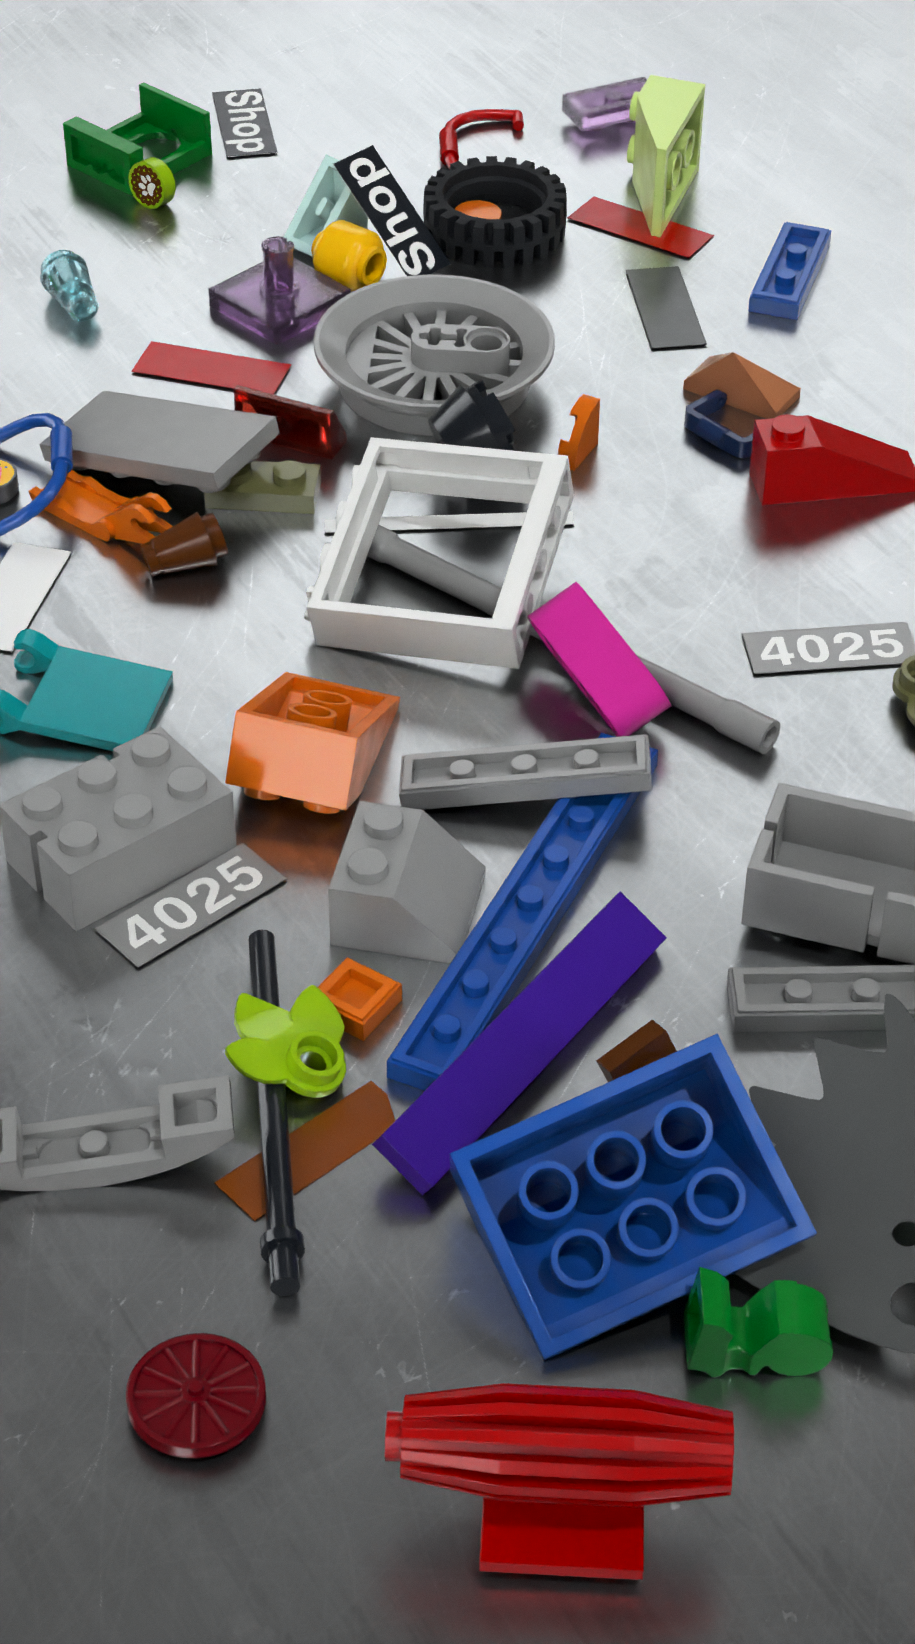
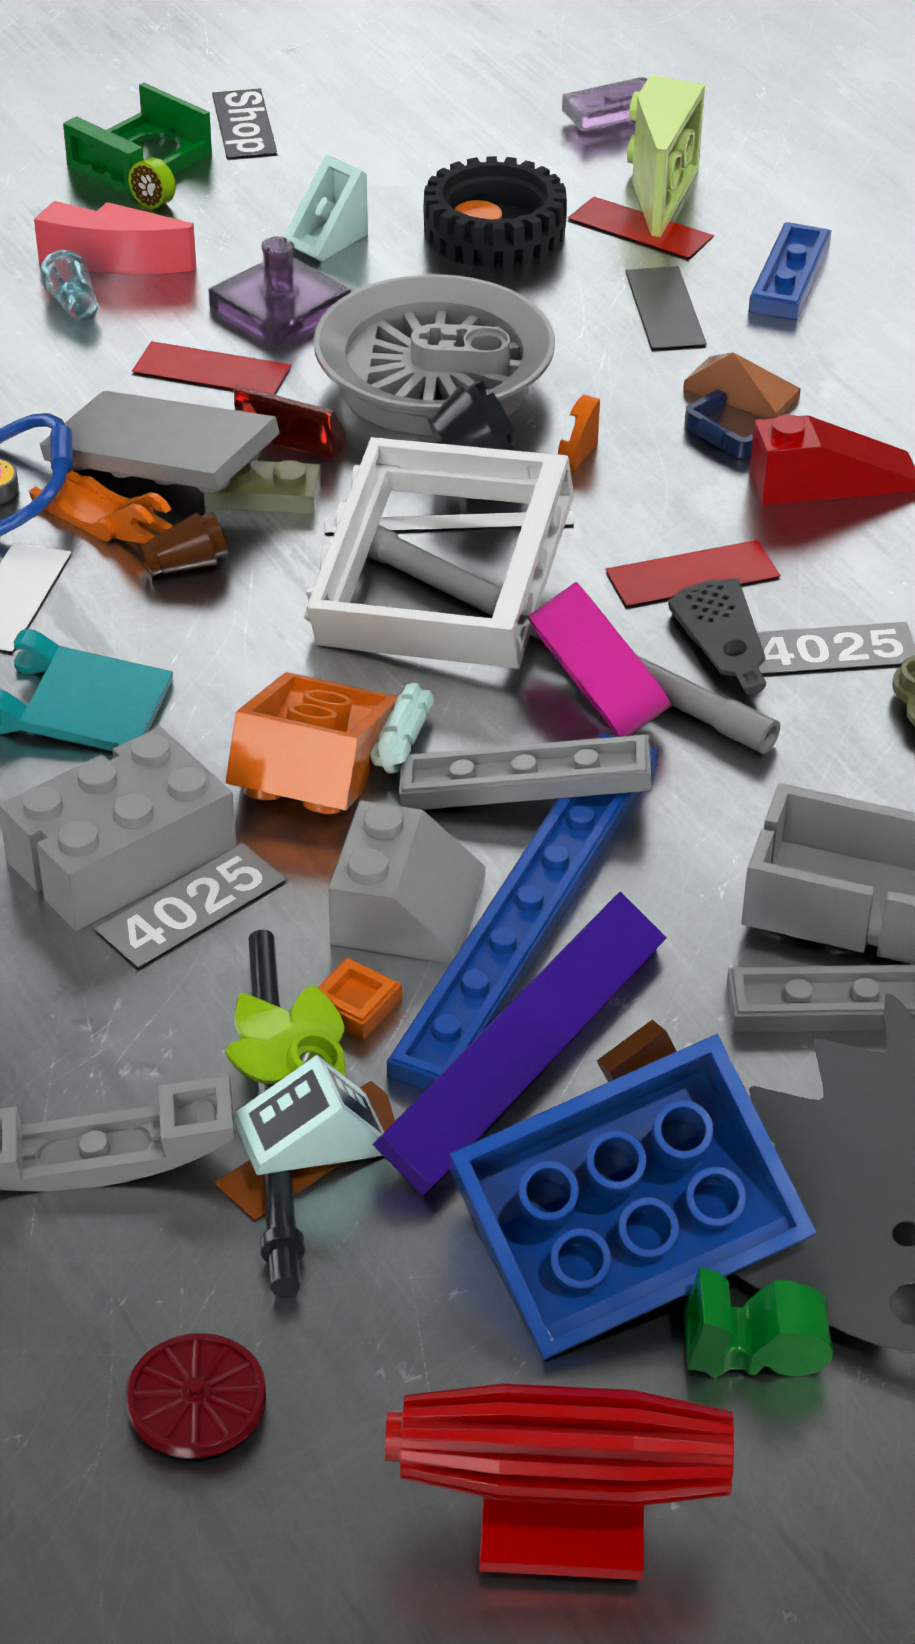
(117, 238): none -> coral slope
(308, 1121): none -> light aqua slope
(349, 254): yellow head -> none
(391, 213): black sticker -> none
(402, 728): none -> light aqua axle
(448, 136): red piece -> none
(668, 575): none -> sticker
(721, 624): none -> dark grey piece

